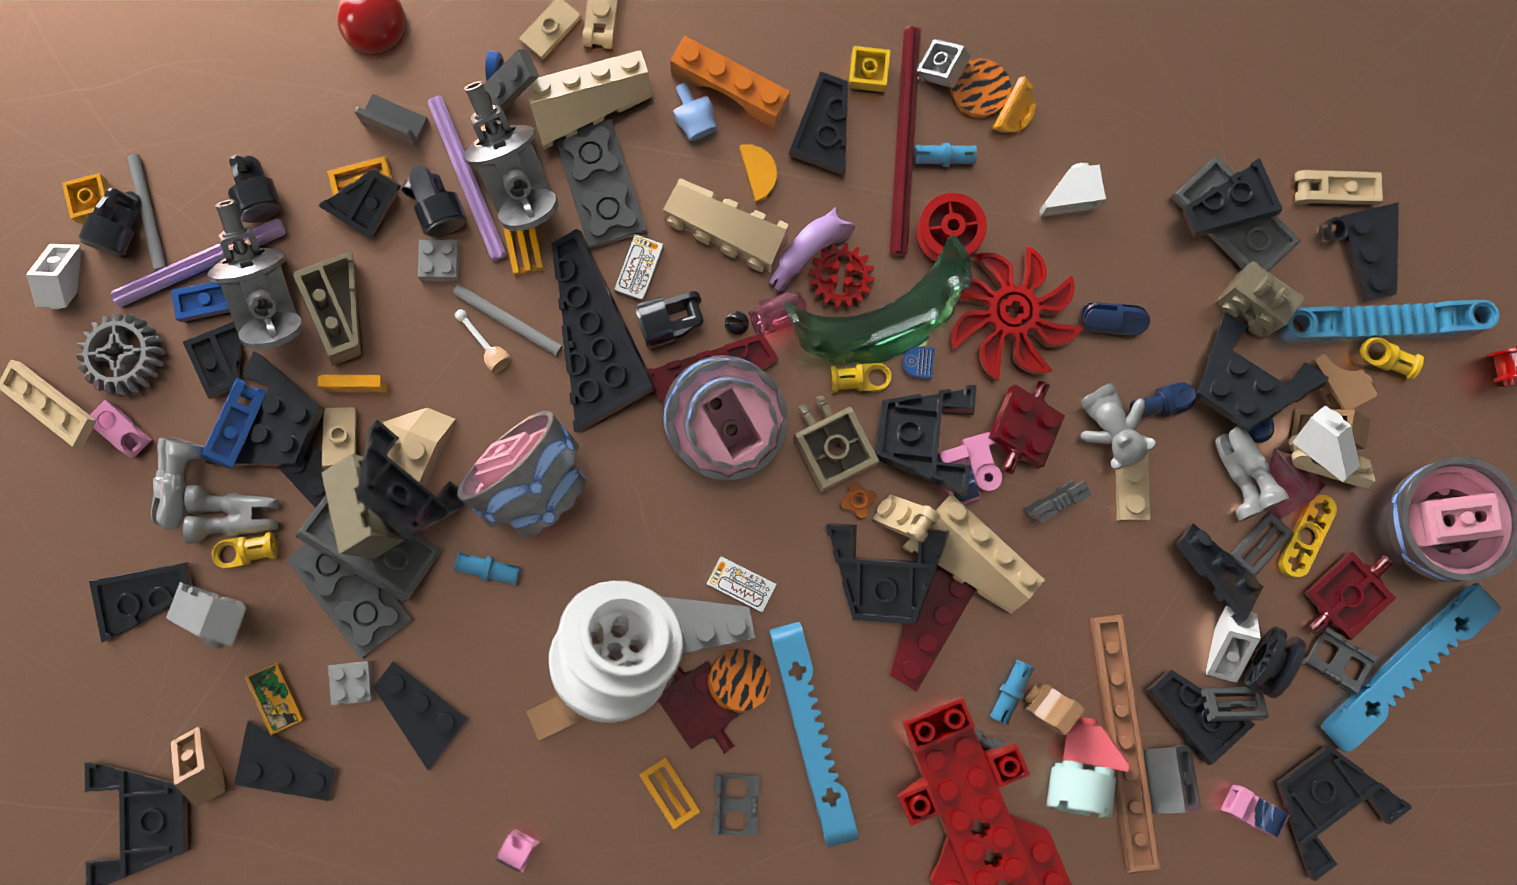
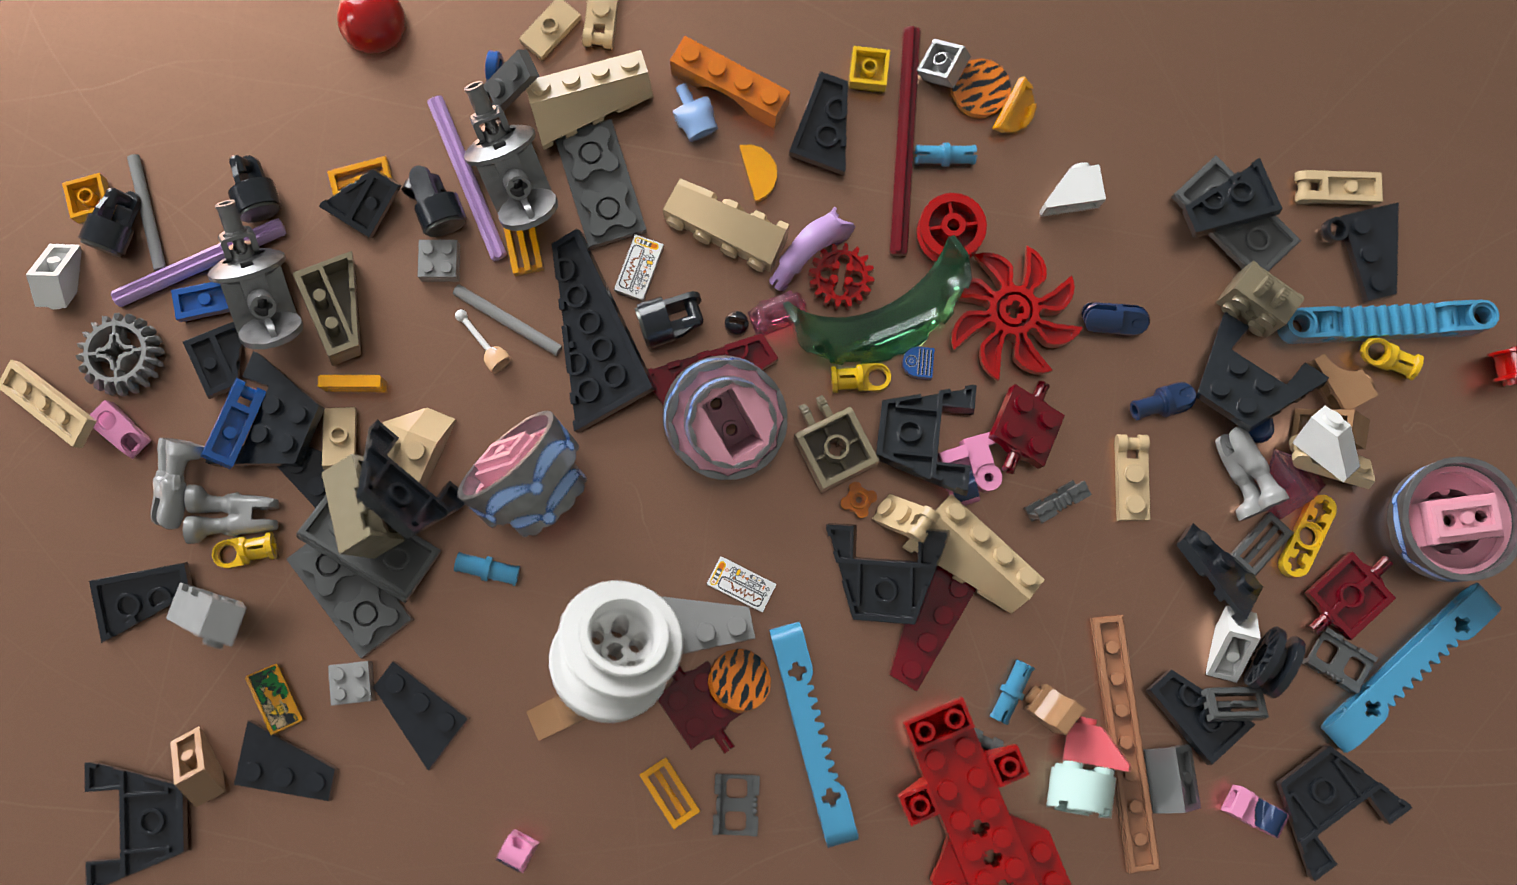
(393, 120): dark grey panel -> none
(1119, 430): light grey piece -> none

